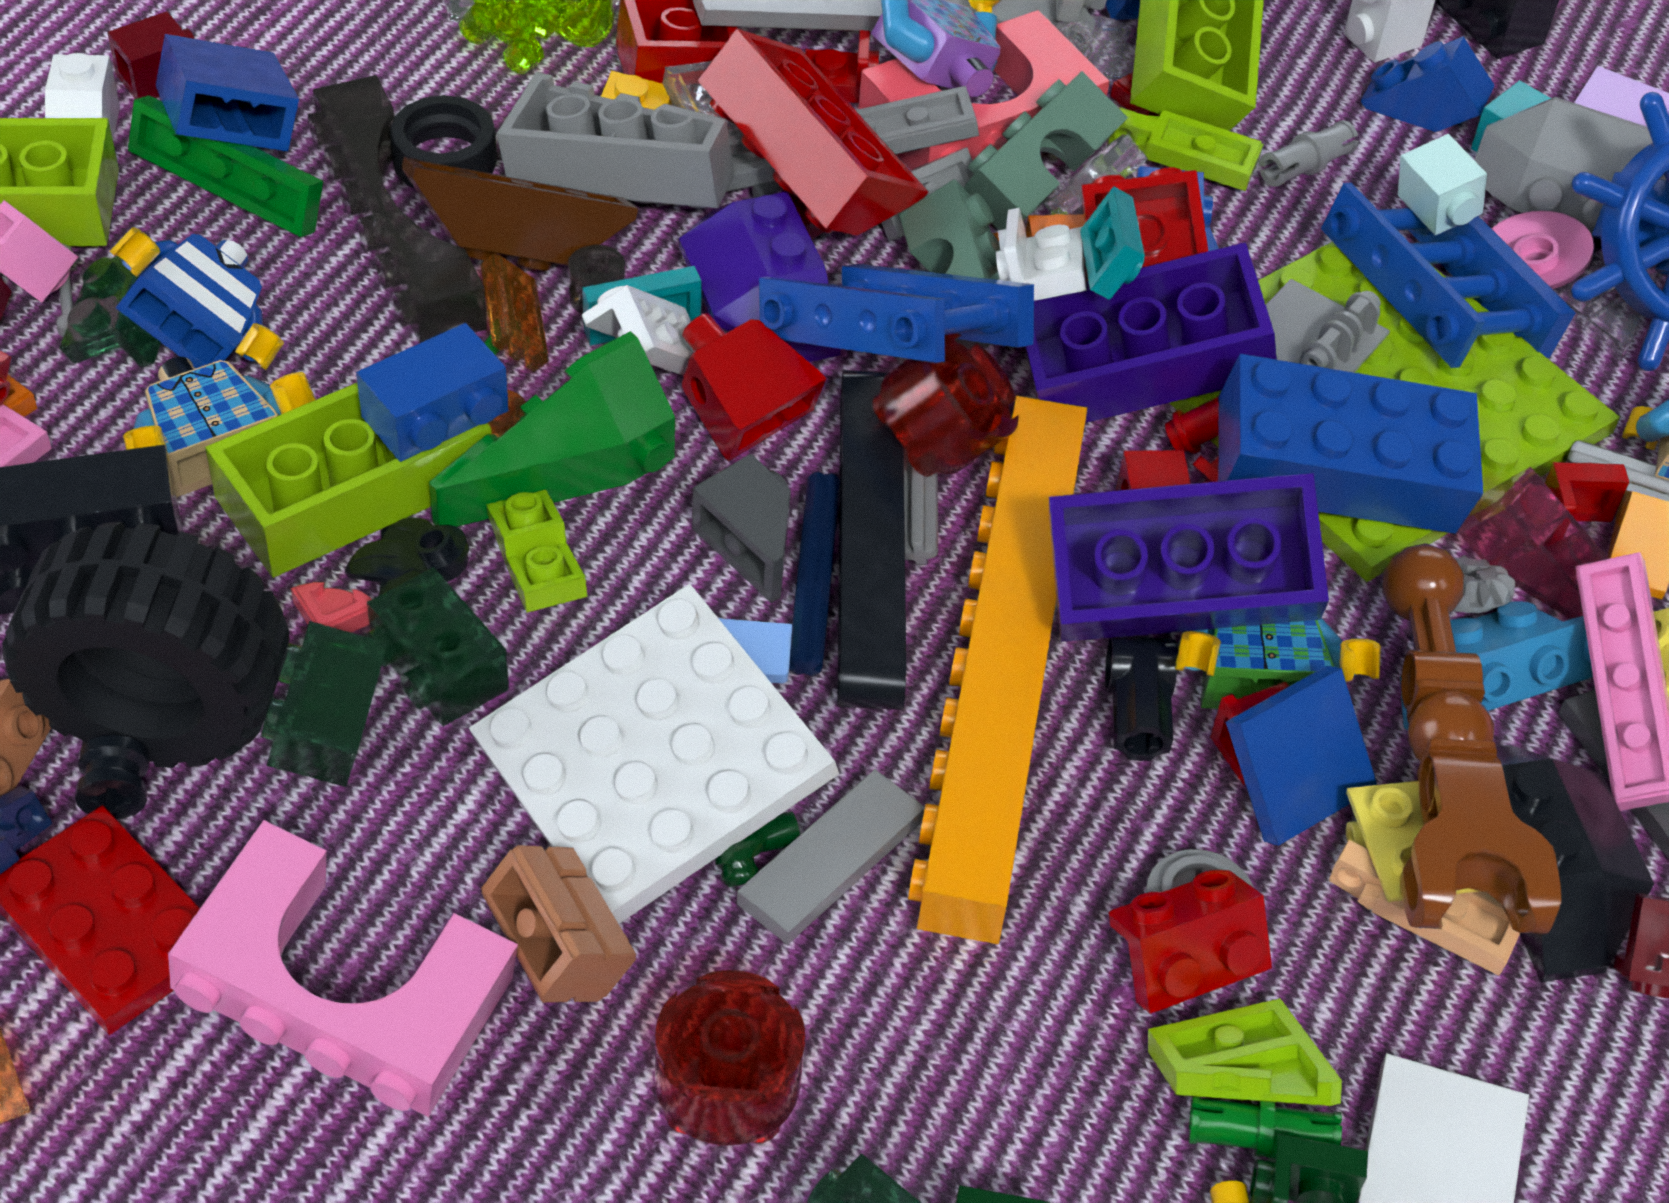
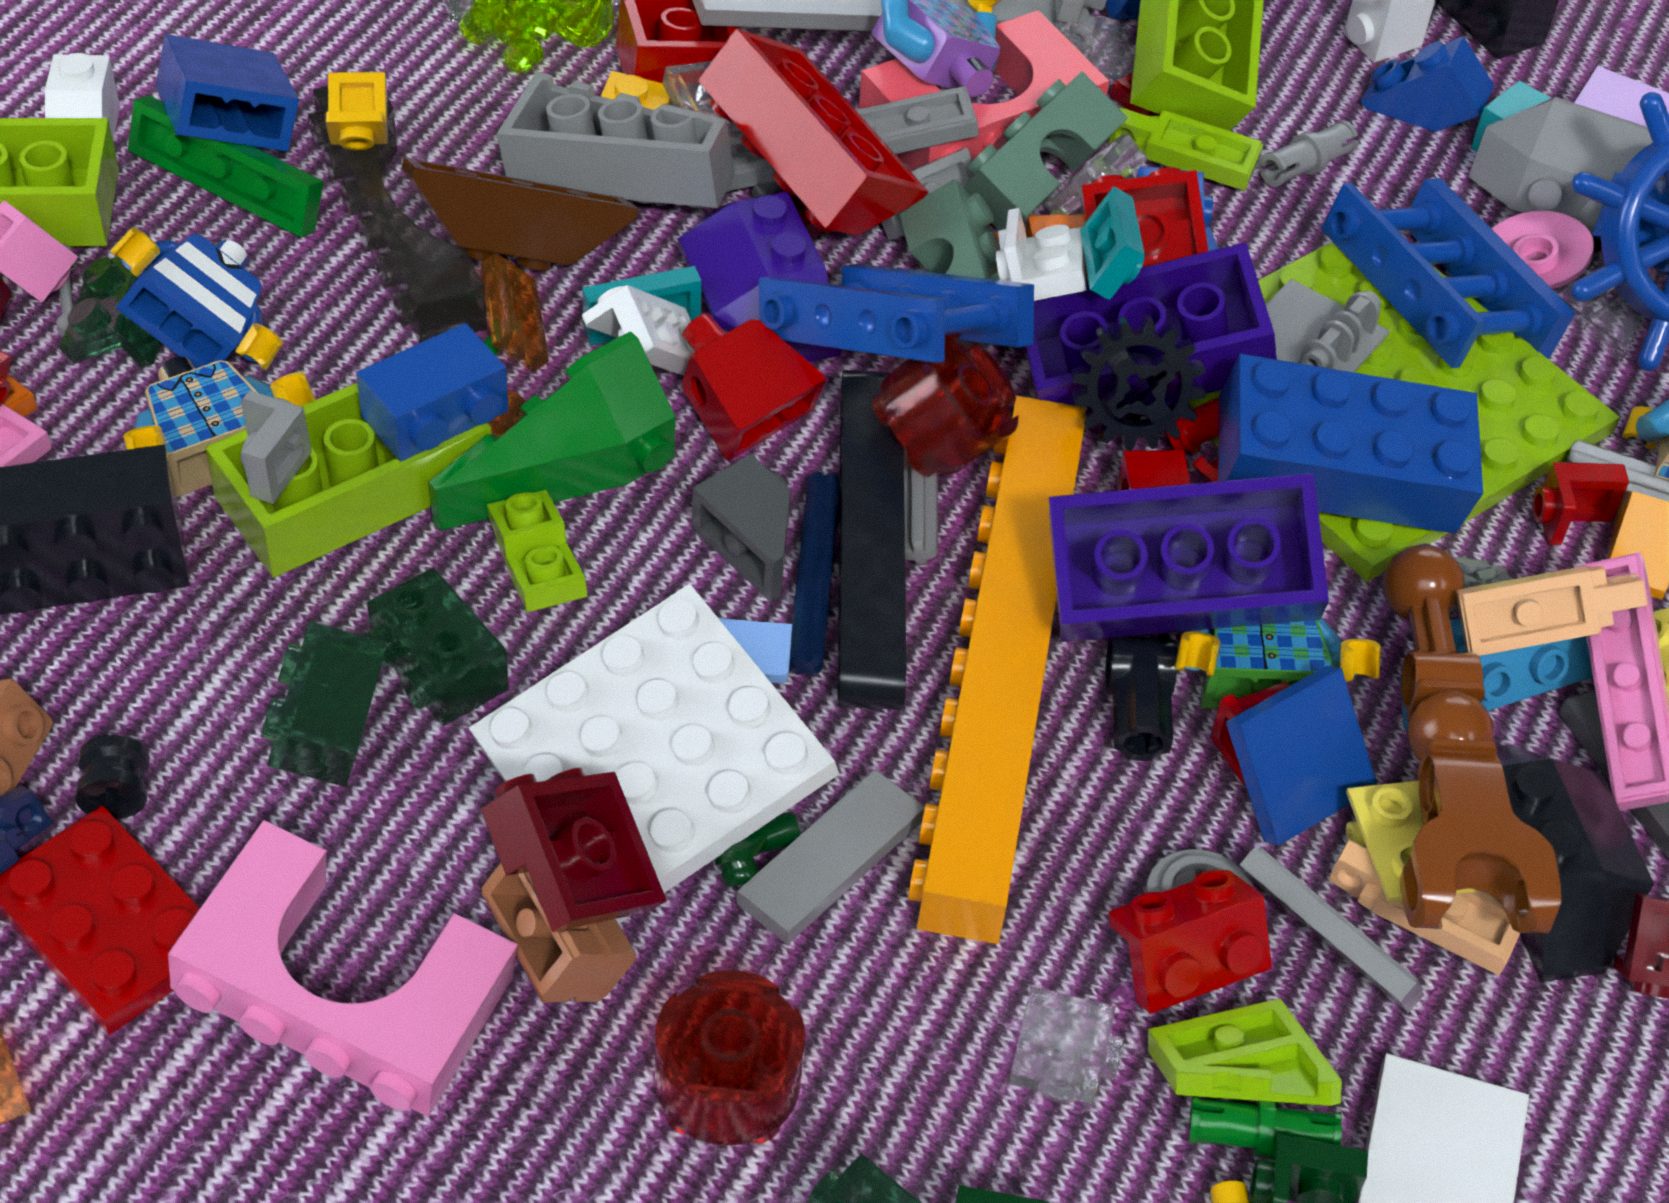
(138, 51): dark red brick -> none
(147, 643): black tyre -> none
(274, 445): none -> light grey bracket
(331, 606): coral tile -> none
(357, 109): none -> yellow bracket
(409, 550): black plate -> none
(440, 118): black tyre -> none
(576, 846): none -> dark red plate
(591, 267): clear smoke wheel -> none
(845, 68): red bracket -> none
(1065, 1046): none -> clear brick
(1158, 370): none -> black gear
(1333, 928): none -> light grey tile
(1442, 184): light aqua brick -> none
(1533, 539): clear pink slope -> none
(1544, 608): none -> light nougat hinge

